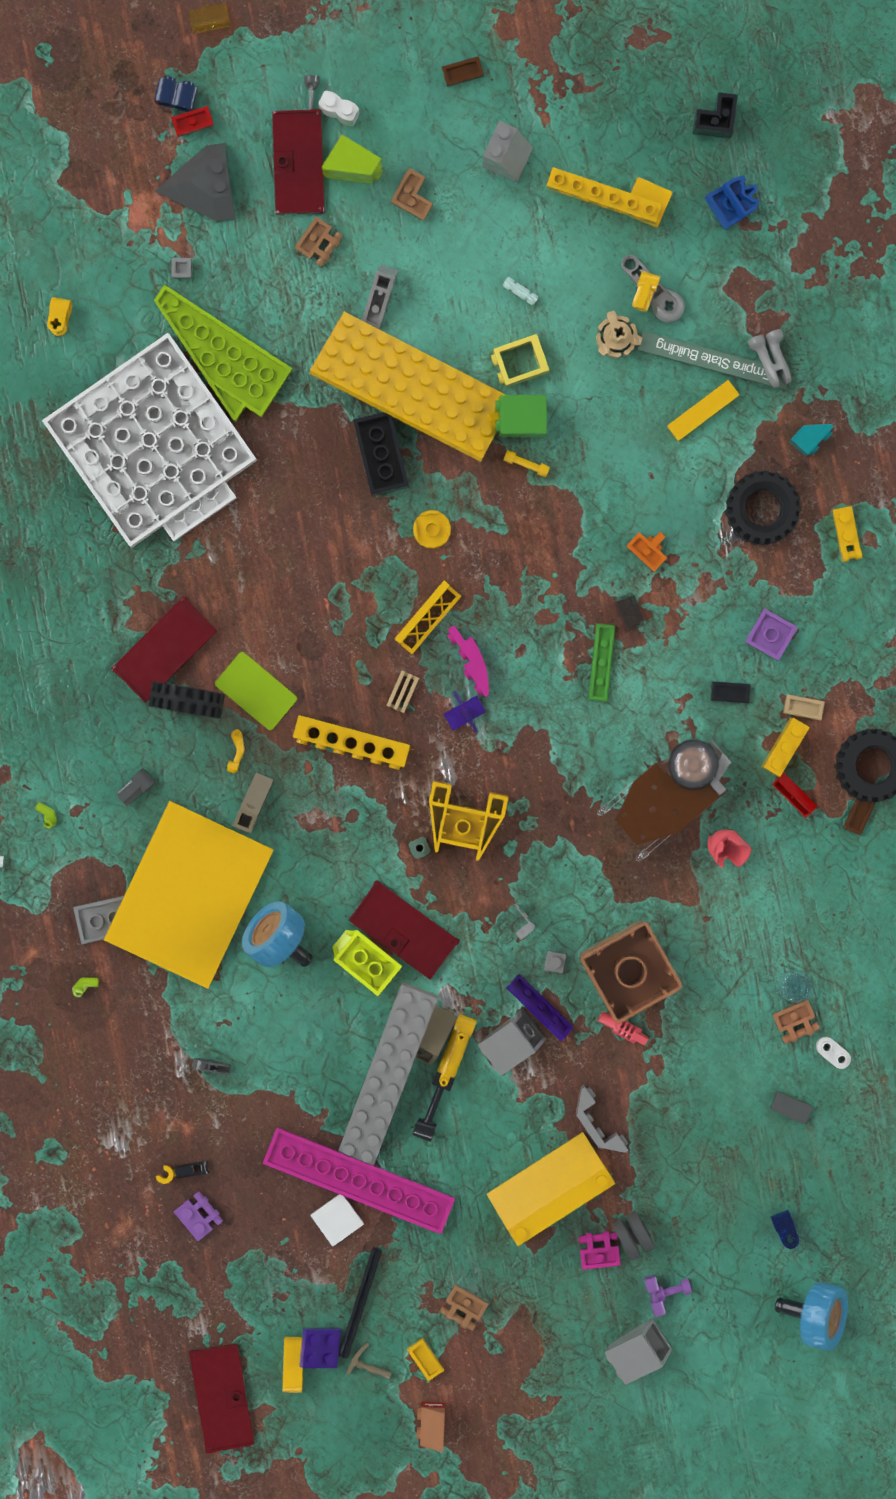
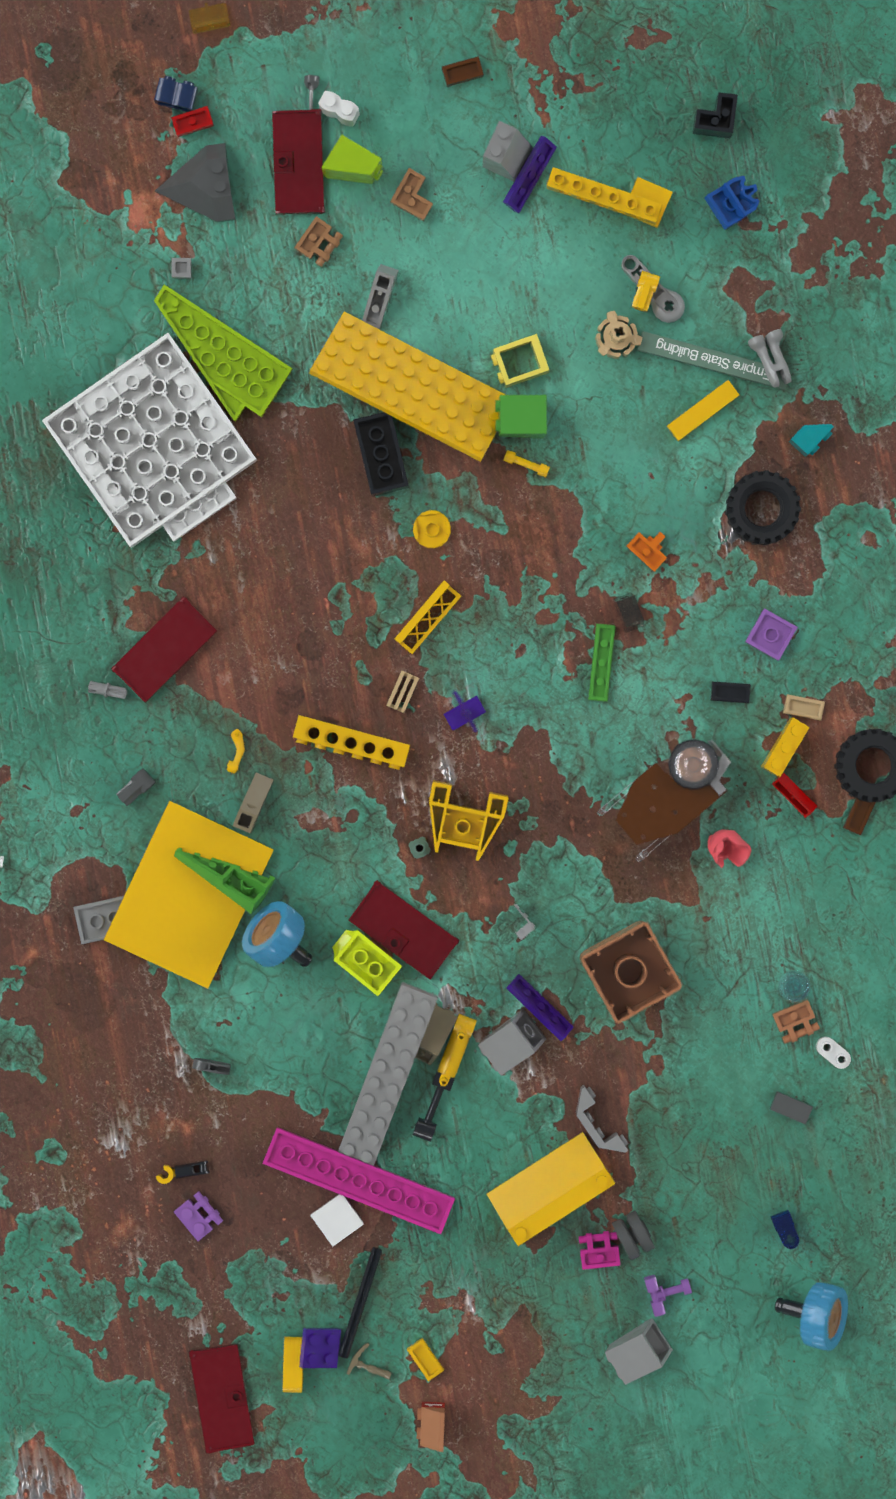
(49, 815): lime arm -> none
(59, 311): yellow piece -> none
(82, 984): lime arm -> none
(107, 690): none -> light grey axle
(186, 700): black tyre -> none
(239, 885): none -> bright green wedge
(256, 691): lime sticker -> none
(468, 1303): medium nougat plate -> none
(475, 668): dark pink slope -> none
(520, 291): light aqua axle -> none
(529, 174): none -> dark purple plate
(555, 961): light grey plate -> none
(624, 1029): coral hinge -> none
(846, 533): yellow plate -> none

